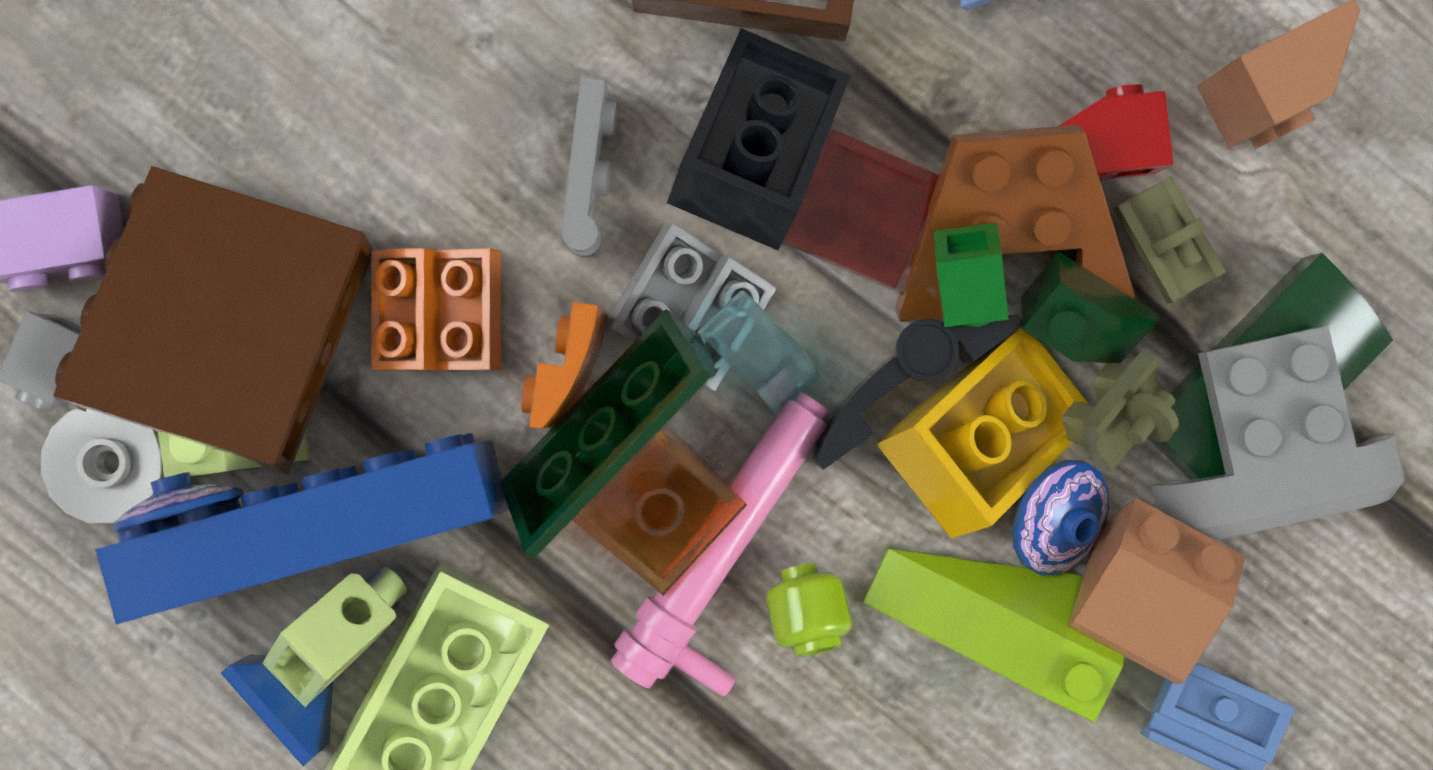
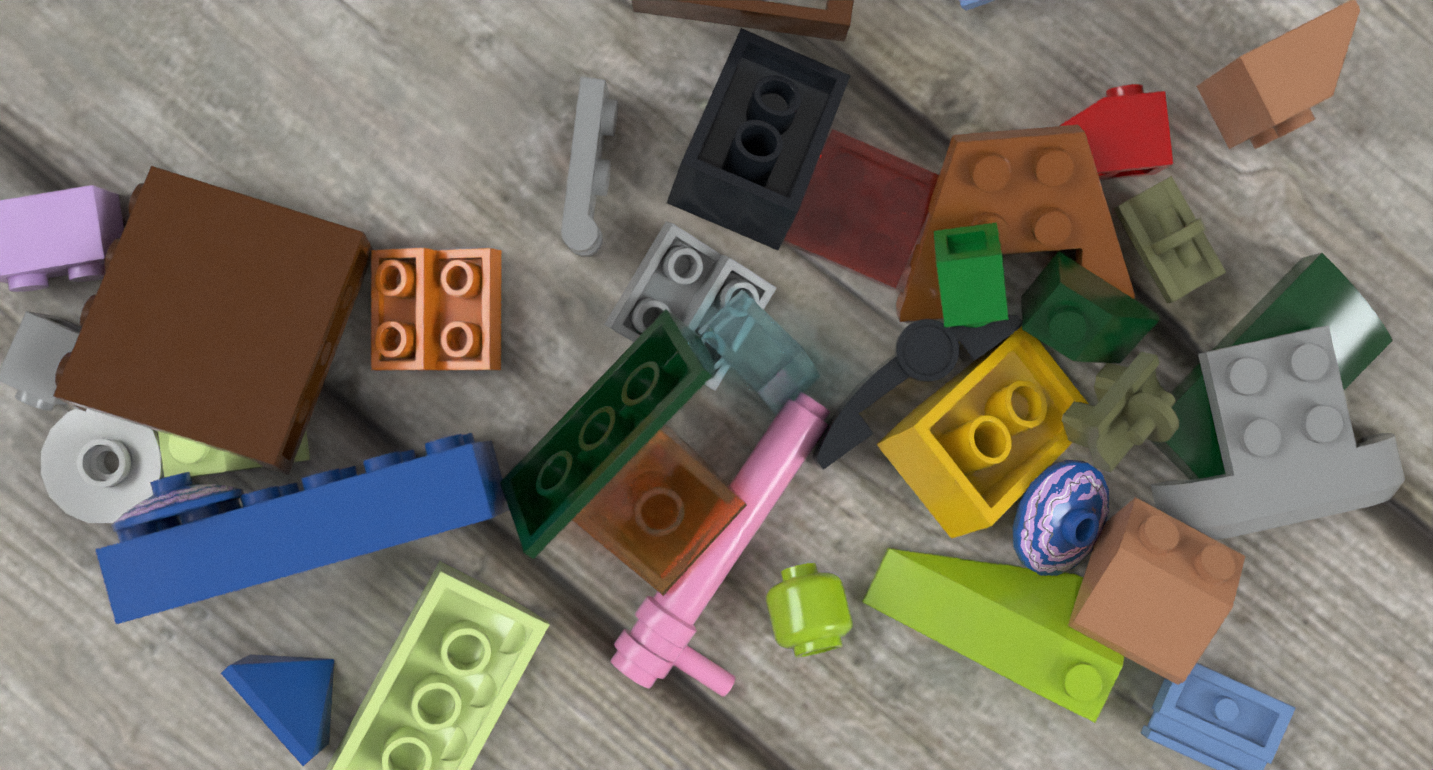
(334, 633): yellowish green torso -> none
(558, 387): orange slope -> none

